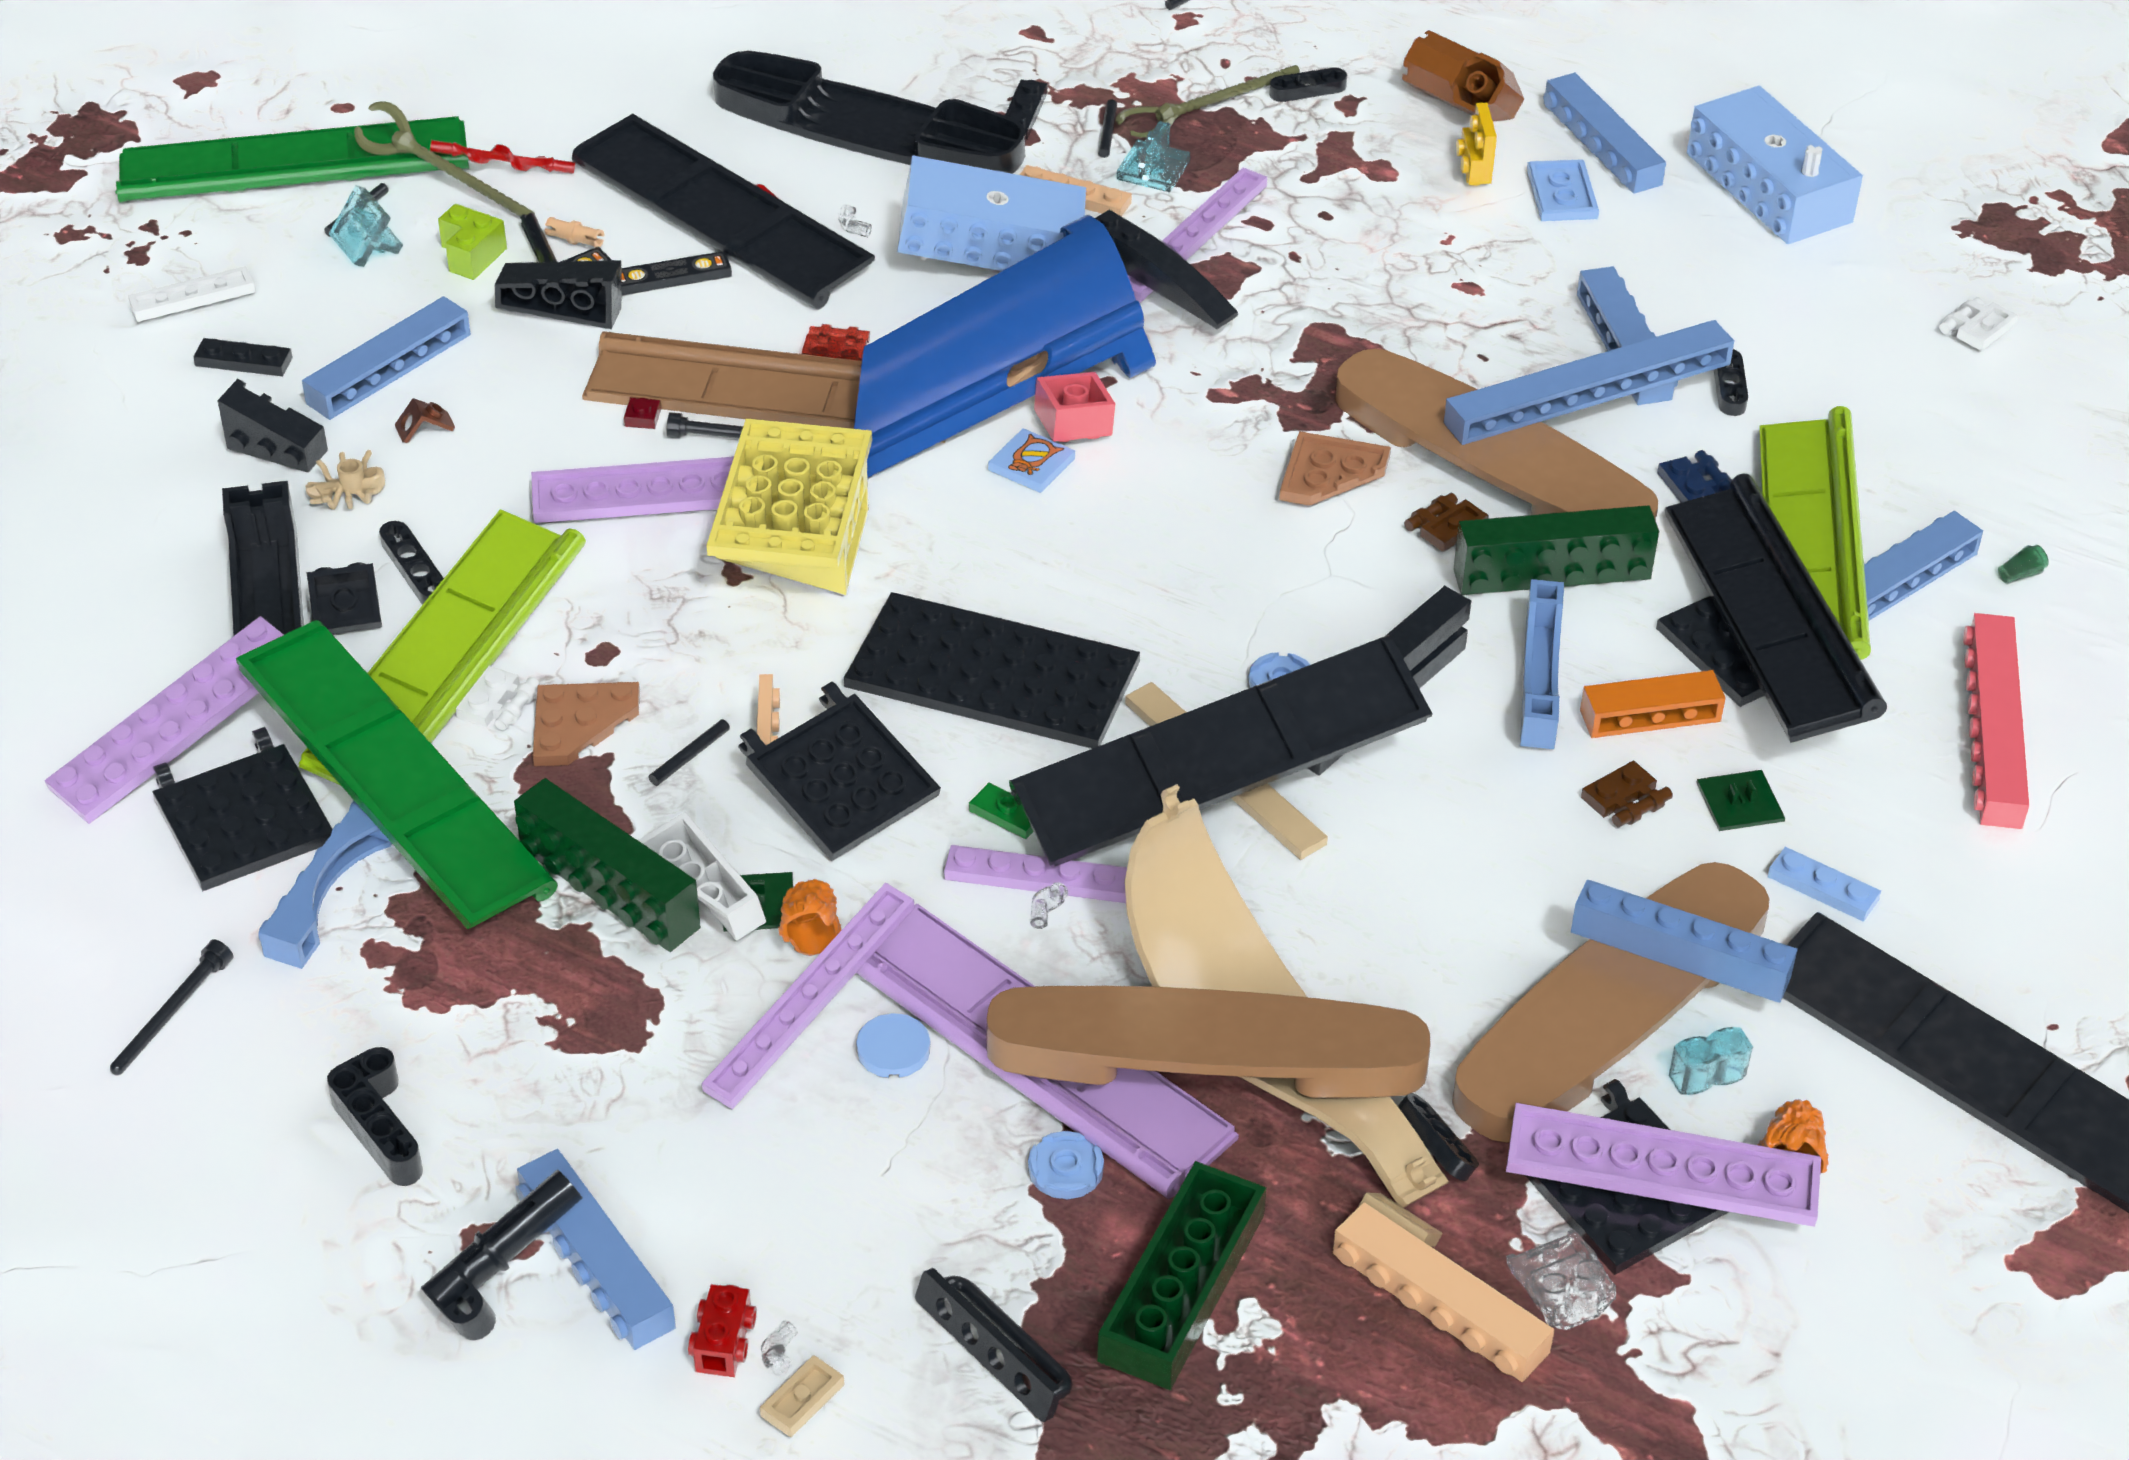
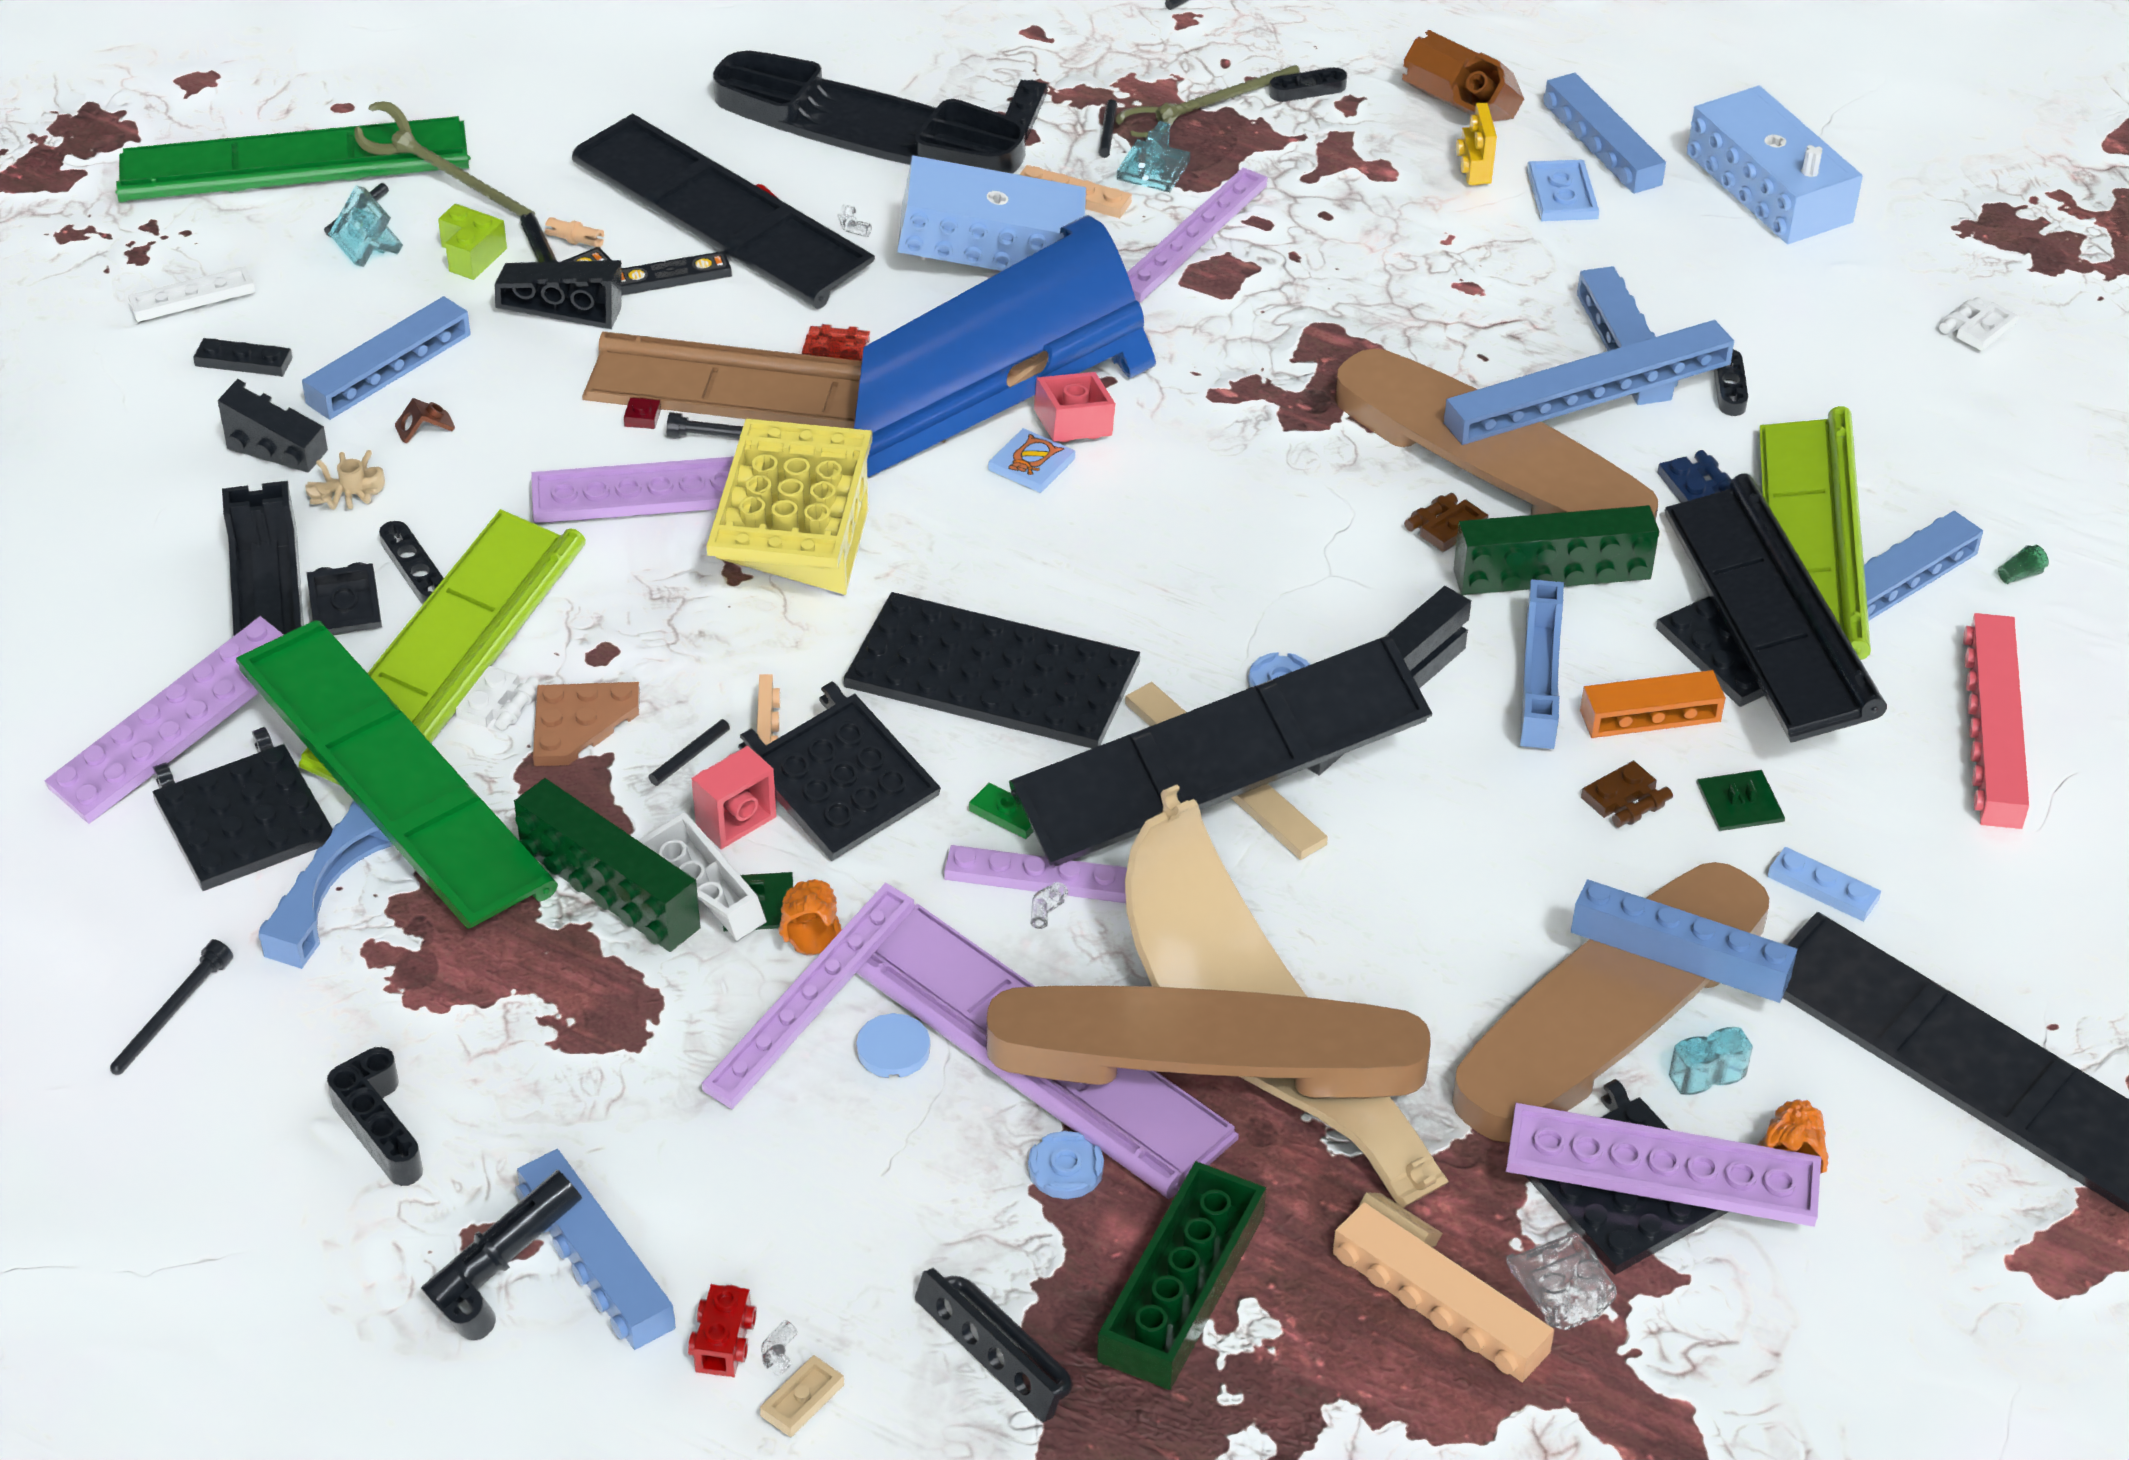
(503, 153): red piece -> none
(734, 797): none -> coral brick
(1166, 271): black wedge -> none
(1329, 466): nougat plate -> none
(1438, 1137): black beam -> none

